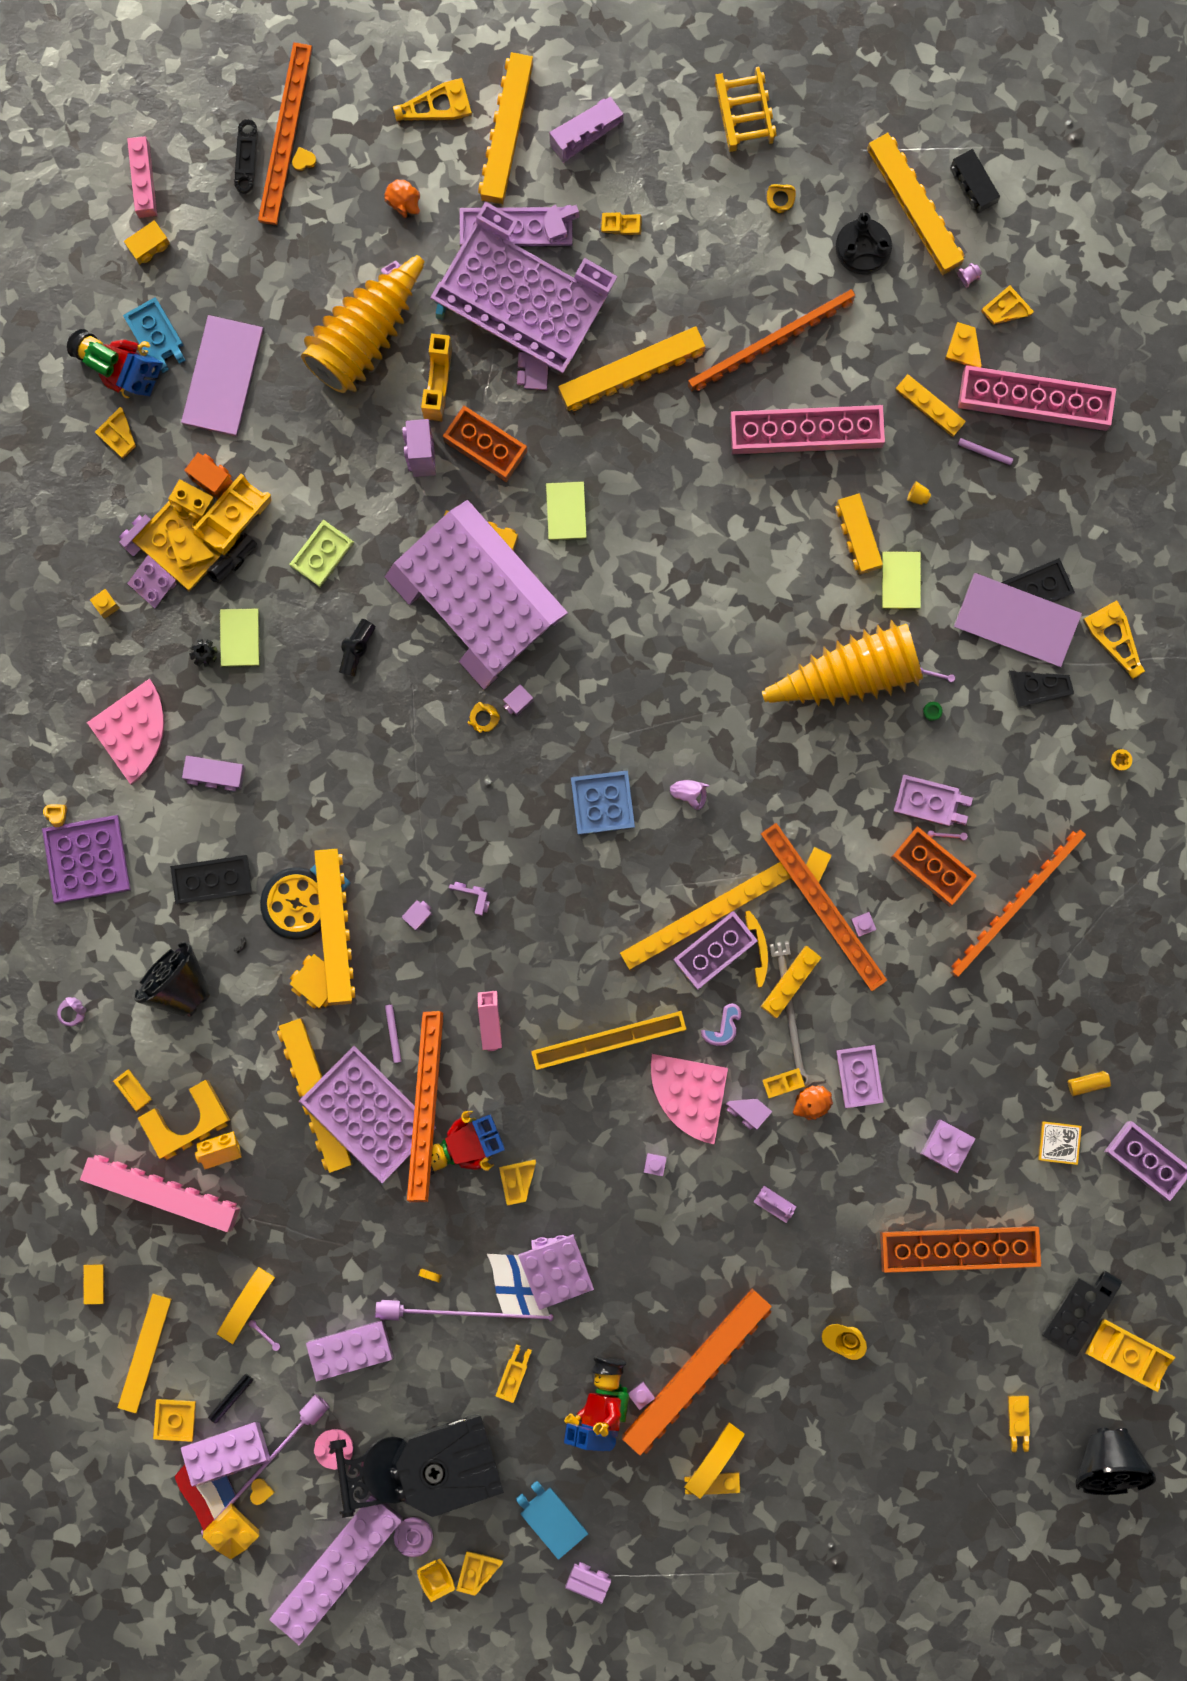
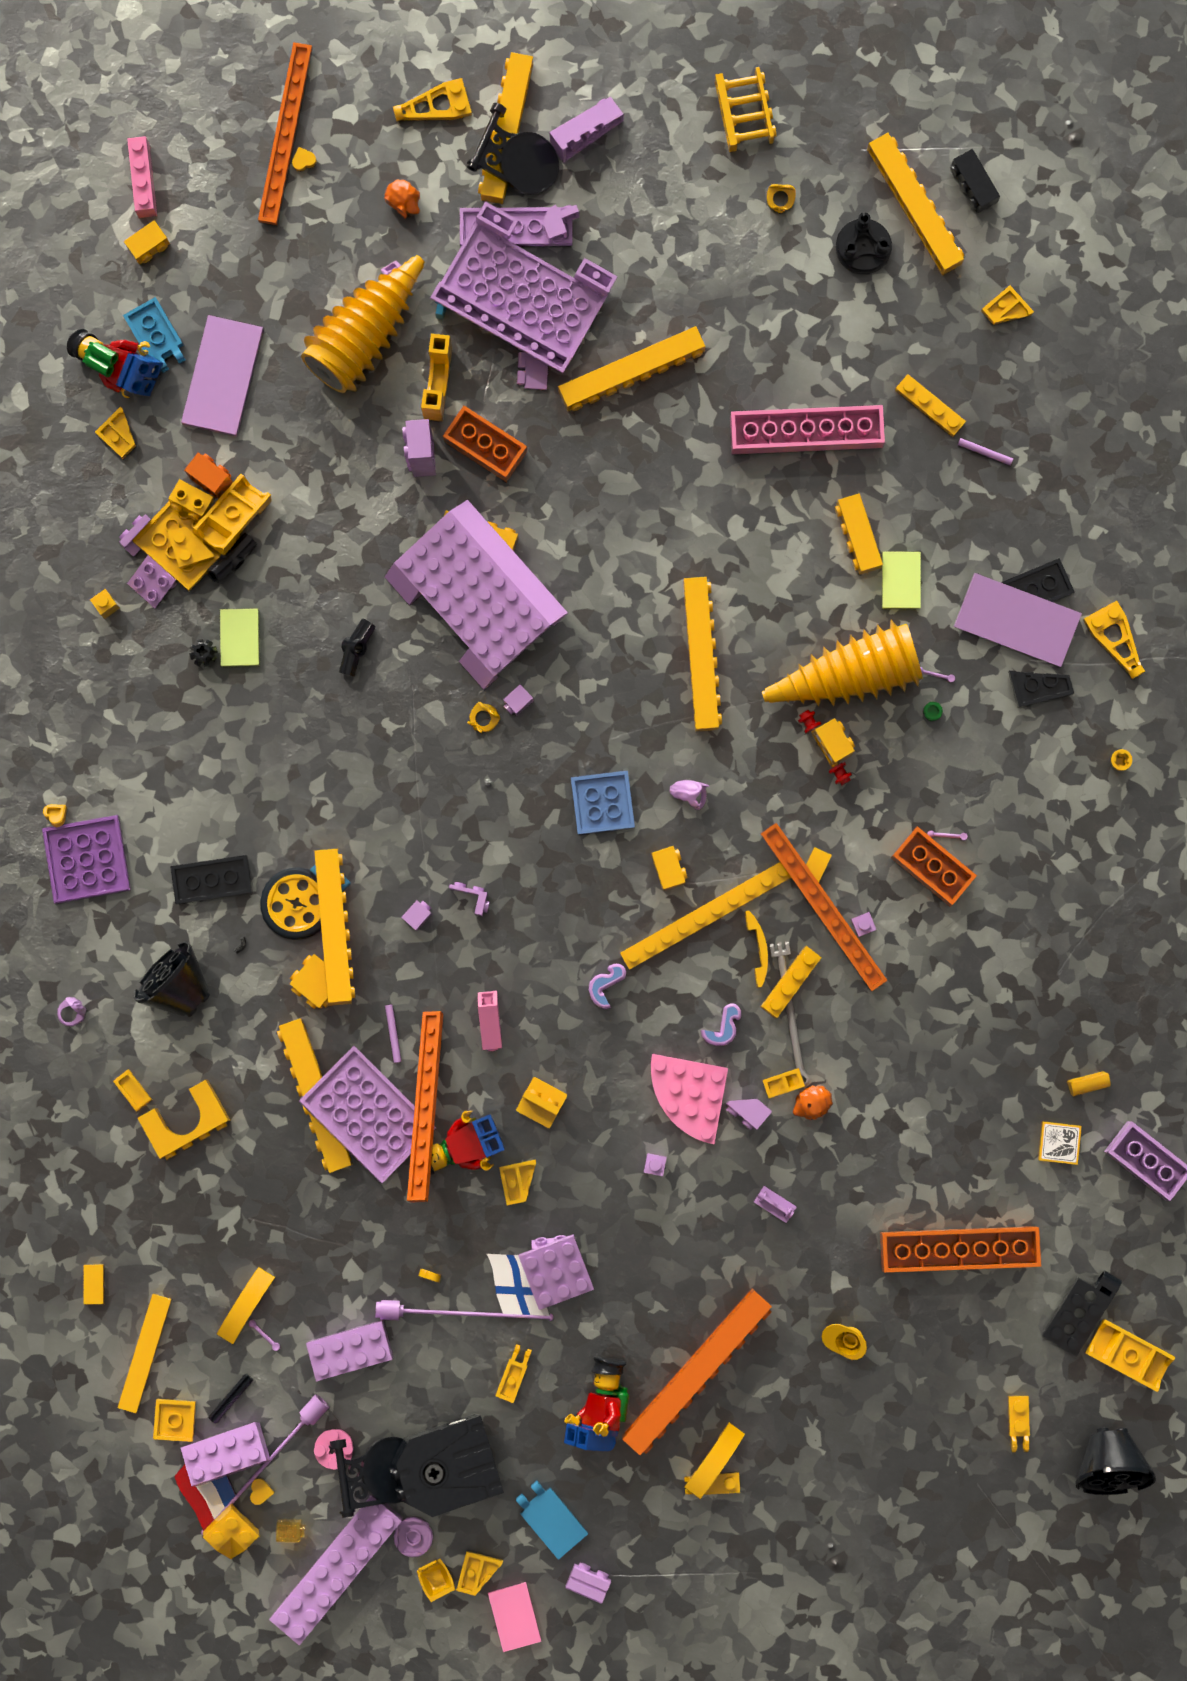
(132, 730): bright pink plate -> none
(160, 1194): bright pink brick -> none
(213, 773): lavender brick -> none
(218, 1150): yellow brick -> none
(245, 156): black plate -> none
(290, 1530): none -> clear yellow brick
(321, 553): yellowish green tile -> none
(514, 1617): none -> bright pink tile
(525, 161): none -> black piece
(541, 1102): none -> yellow bracket
(566, 511): yellowish green tile -> none
(604, 981): none -> animal
(608, 1040): yellow brick -> none
(621, 224): yellow slope -> none
(641, 1395): lavender plate -> none
(668, 867): none -> yellow brick
(701, 654): none -> yellow brick
(715, 950): lavender brick -> none
(778, 337): orange plate -> none
(832, 743): none -> yellow brick
(859, 1076): lavender plate -> none
(919, 494): yellow hat -> none
(931, 801): lavender tile -> none
(947, 1146): lavender brick -> none
(964, 346): yellow wing -> none
(969, 274): lavender brick -> none
(1011, 908): orange plate -> none
(1037, 398): bright pink brick -> none

